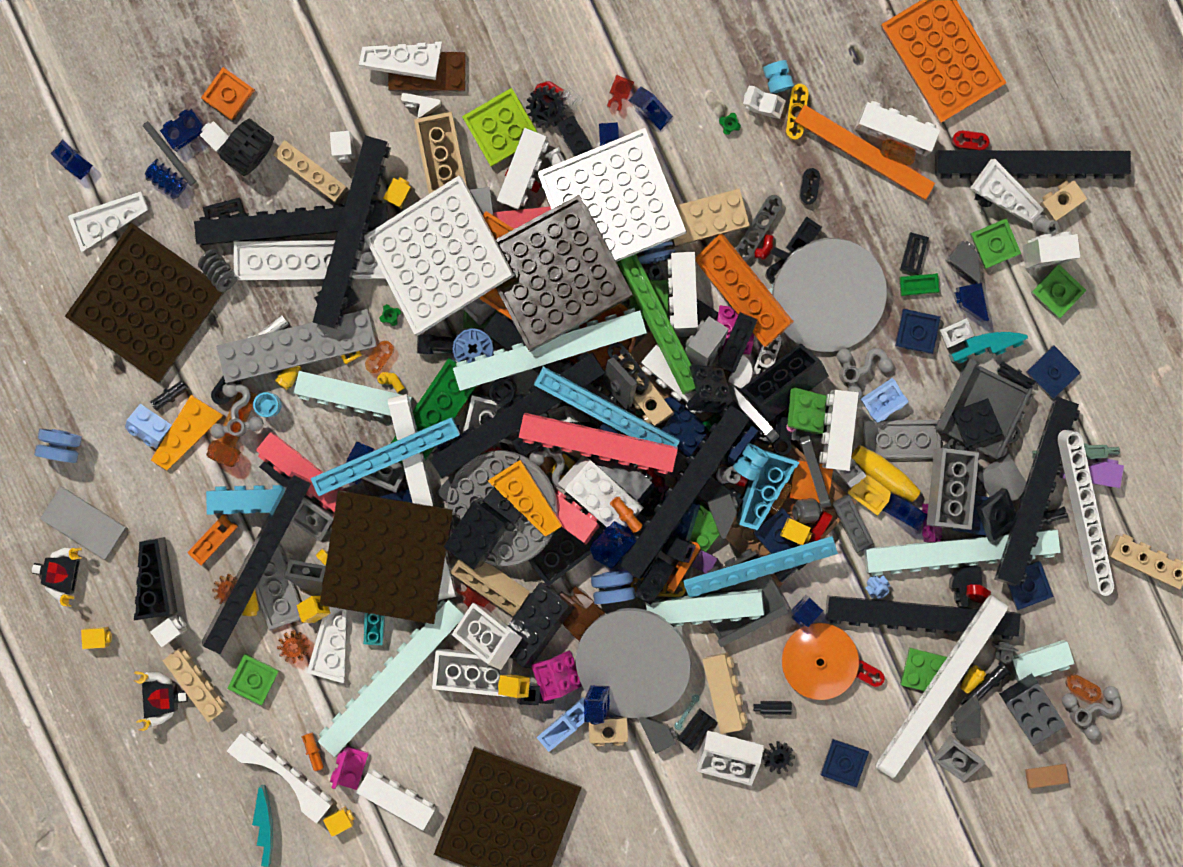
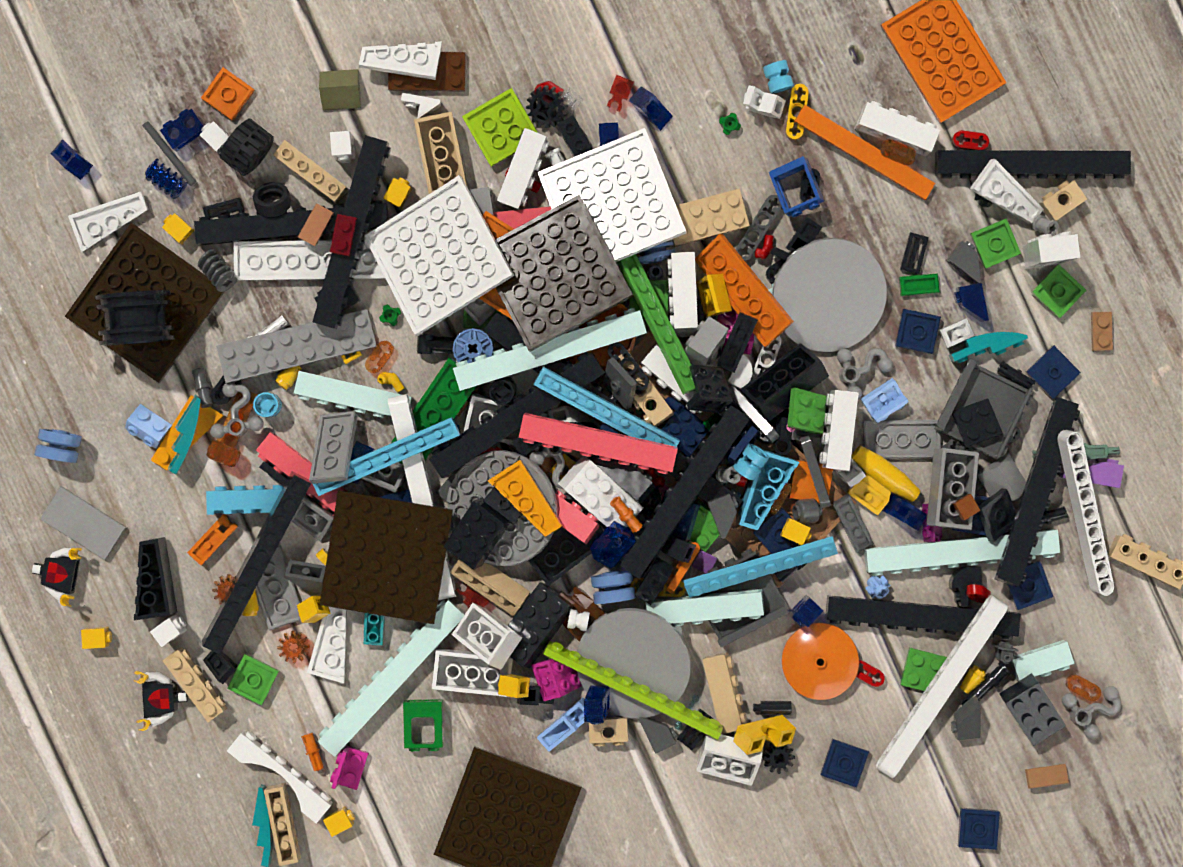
(135, 317): none -> black wheel
(169, 395): black pin -> none
(177, 228): none -> yellow brick
(187, 427): none -> teal slope
(202, 387): none -> dark grey pin
(220, 666): none -> black slope
(274, 208): none -> black tyre
(282, 824): none -> tan brick
(315, 224): none -> nougat tile
(333, 447): none -> light grey tile
(339, 89): none -> olive slope
(343, 235): none -> dark red plate
(396, 799): white brick -> none
(423, 708): none -> green window
(579, 620): none -> white wheel
(638, 692): none -> lime plate
(713, 295): none -> yellow slope
(752, 735): none -> yellow arch
(788, 170): none -> blue window
(820, 526): red beam -> none
(958, 759): light grey slope -> none
(966, 507): none -> dark orange tile
(978, 828): none -> dark blue plate
(1101, 331): none -> medium nougat plate

